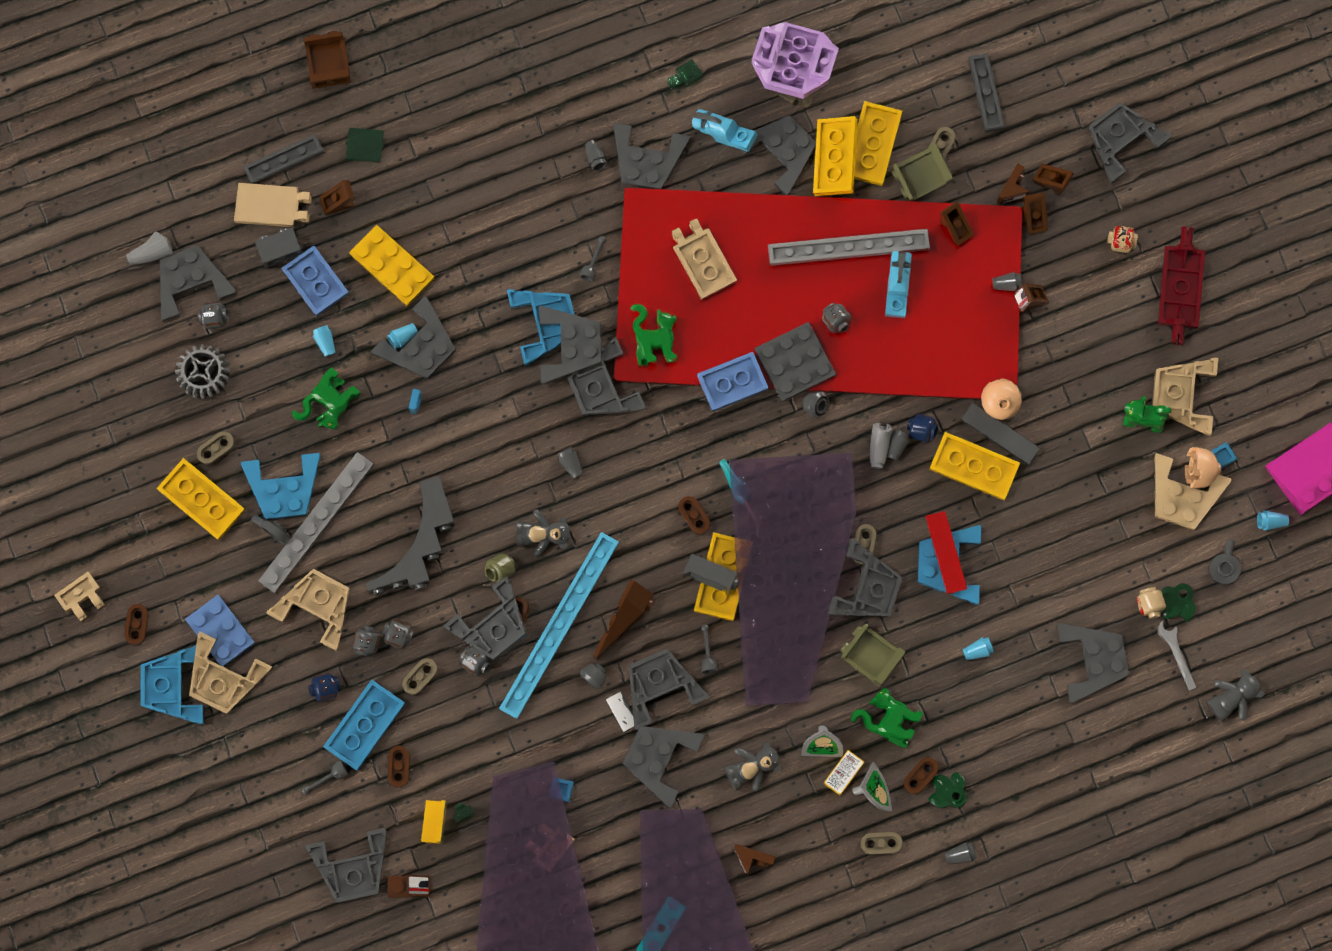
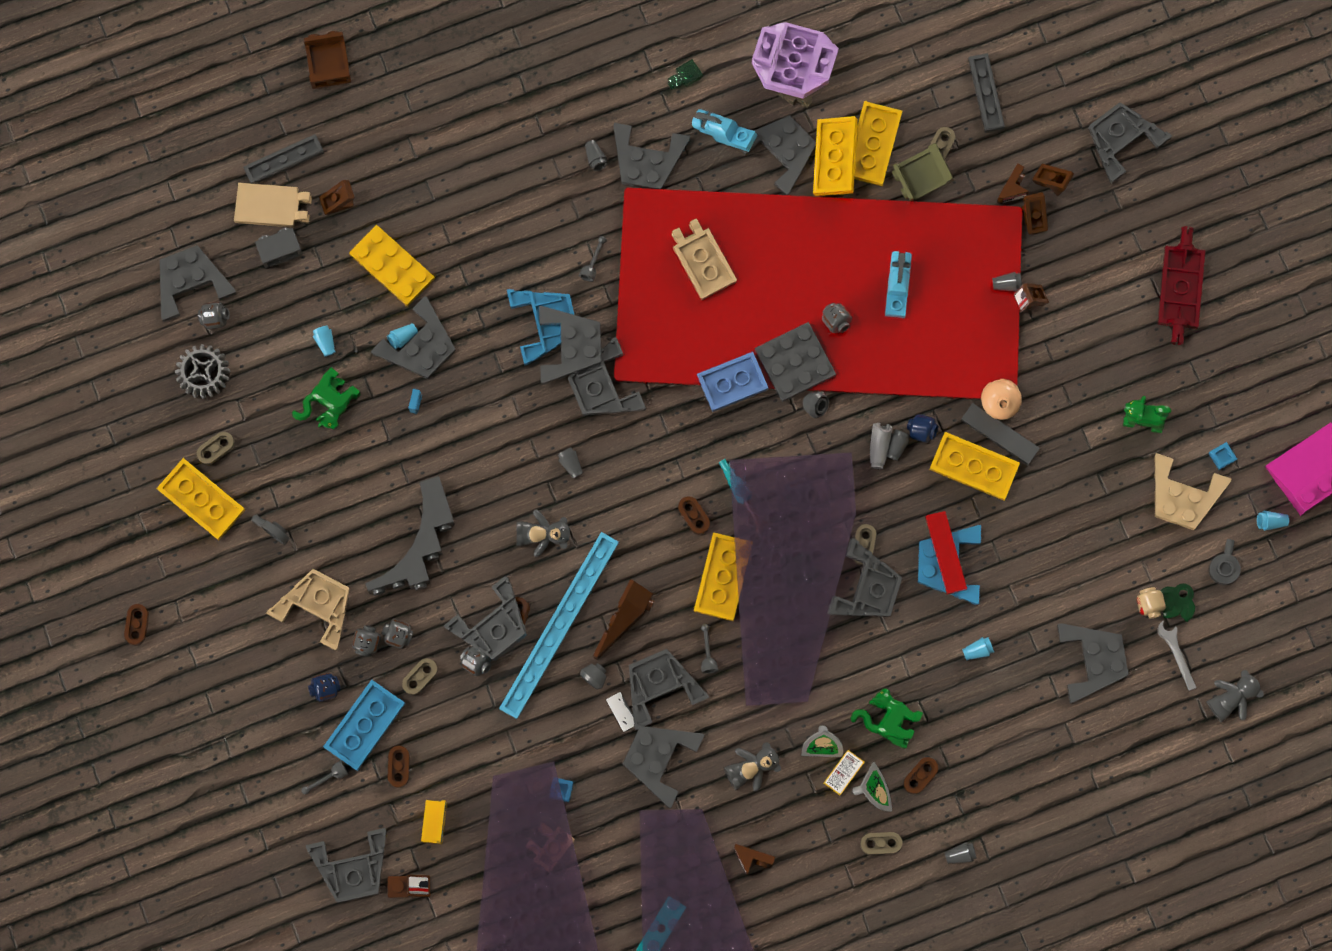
(78, 592): tan plate -> none
(153, 249): light grey piece -> none
(163, 686): dark azure wing -> none
(218, 685): tan wing -> none
(220, 623): medium blue plate -> none
(283, 496): dark azure wing -> none
(315, 281): medium blue plate -> none
(316, 523): light grey plate -> none
(364, 145): clear green piece -> none
(462, 812): clear green plate -> none
(499, 567): olive head -> none
(653, 339): green animal -> none
(710, 574): dark grey window -> none
(848, 247): light grey plate -> none
(871, 655): olive panel -> none
(946, 789): dark green plate -> none
(956, 223): reddish brown slope -> none
(1122, 239): tan head -> none
(1176, 390): tan wing -> none
(1202, 468): light nougat cylinder -> none

